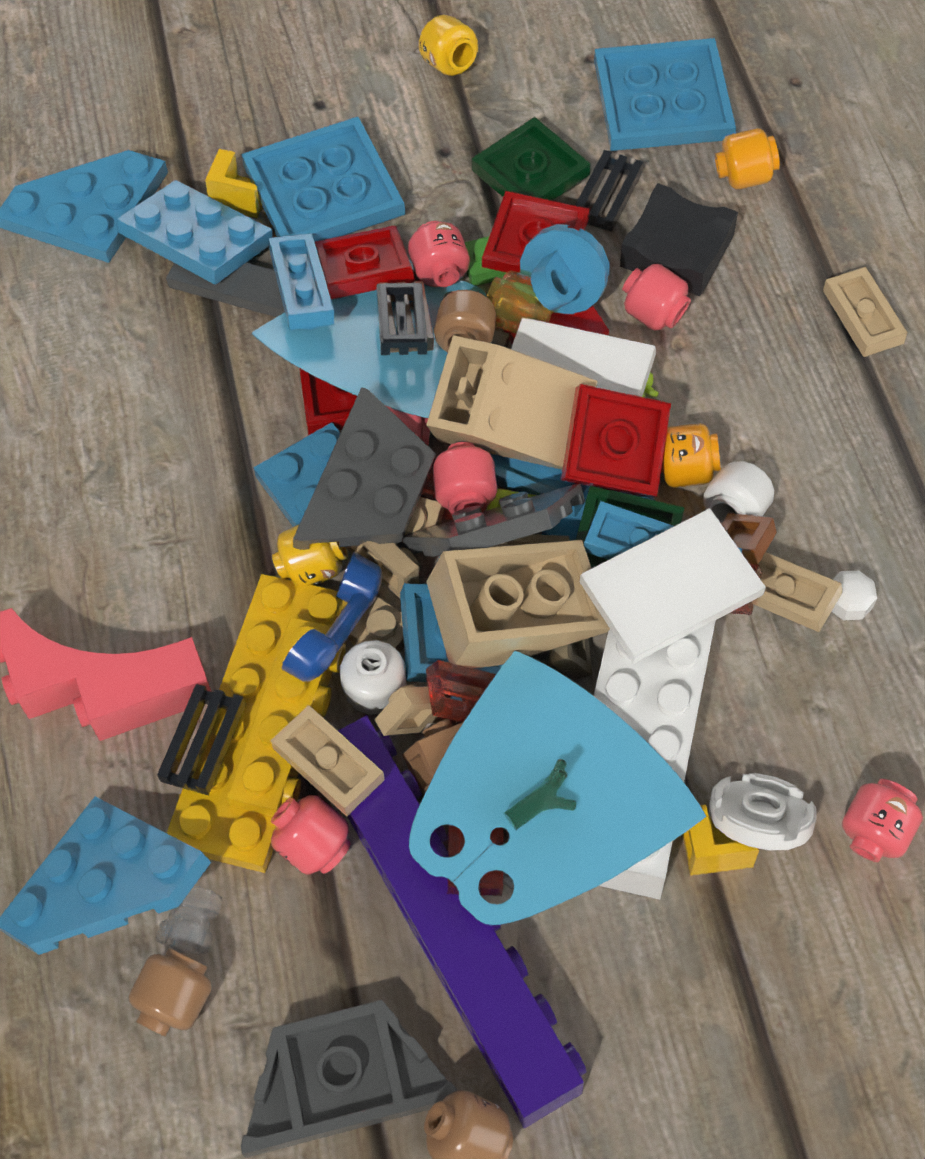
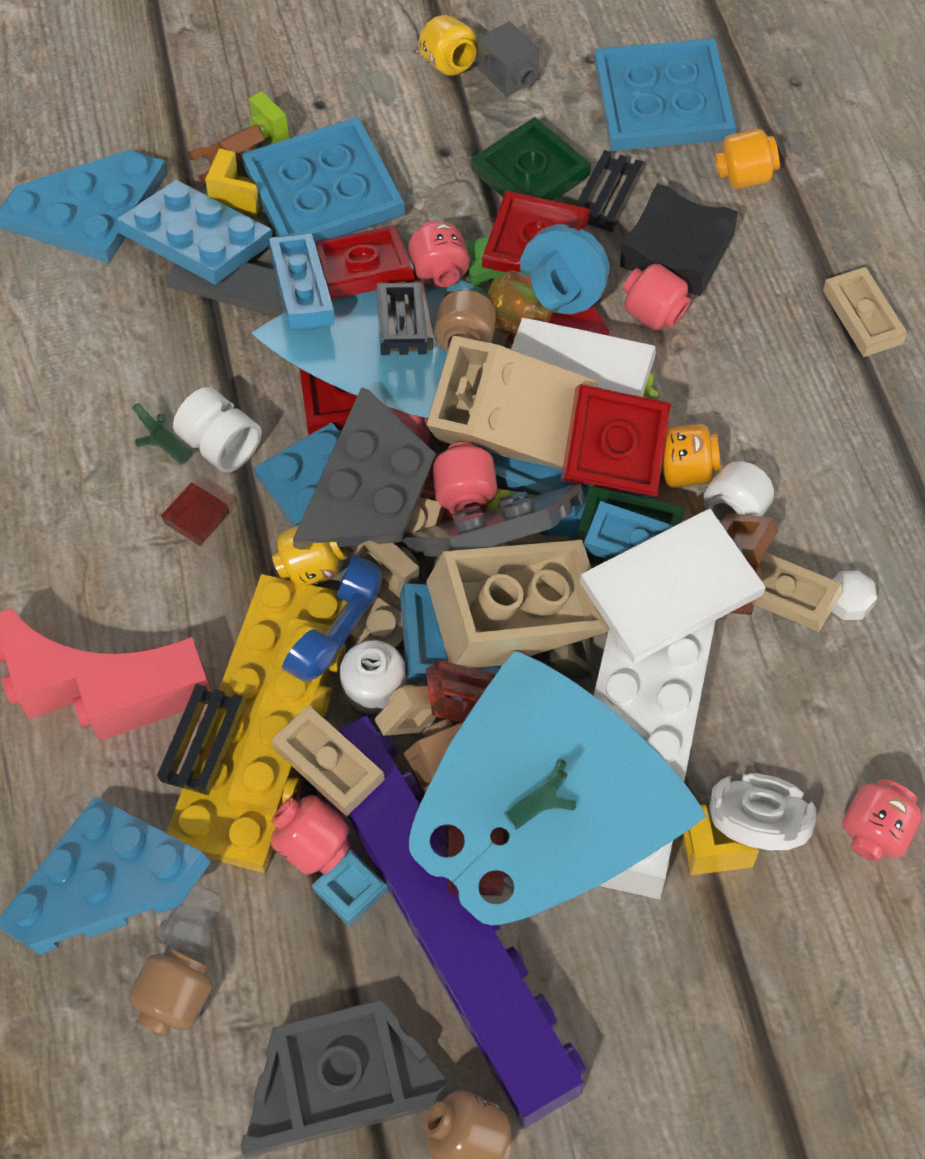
(161, 436): none -> clear green bar
(195, 513): none -> clear red tile
(217, 428): none -> white wheel
(238, 142): none -> dark orange plate
(269, 118): none -> lime plate
(350, 888): none -> medium azure tile
(508, 58): none -> dark grey brick

